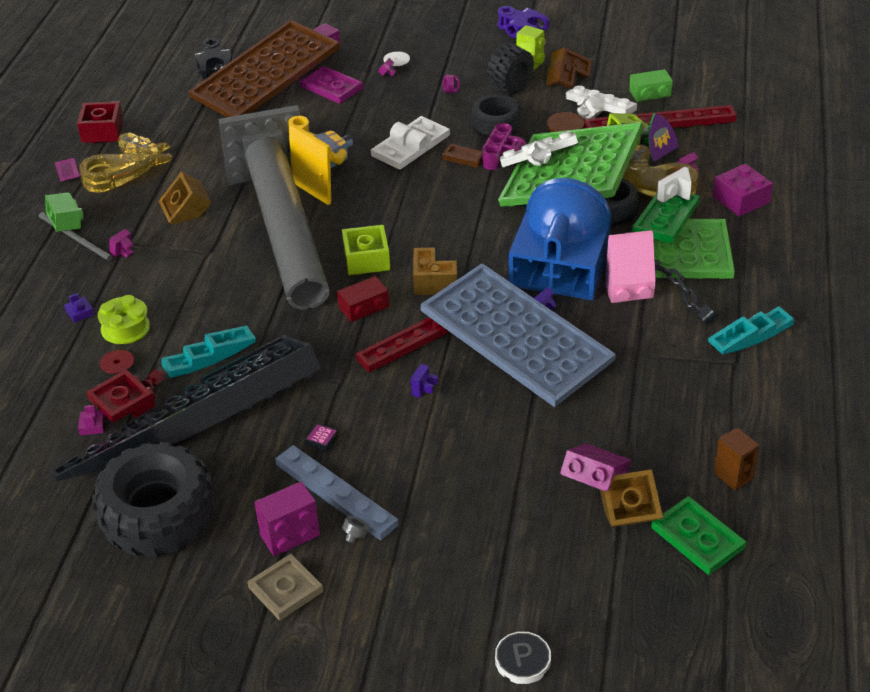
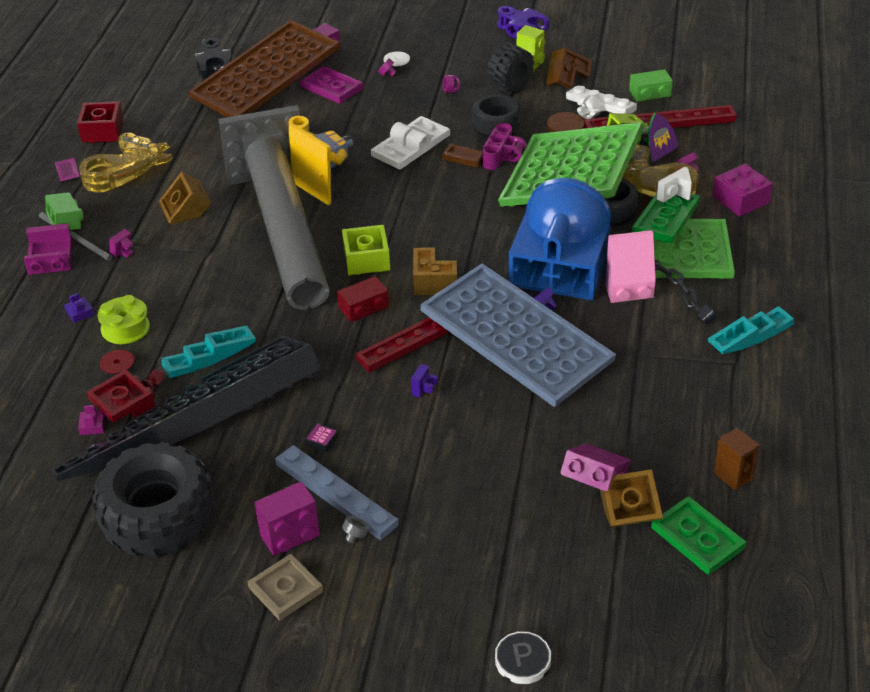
(48, 249): none -> magenta panel
(538, 151): white plate -> none

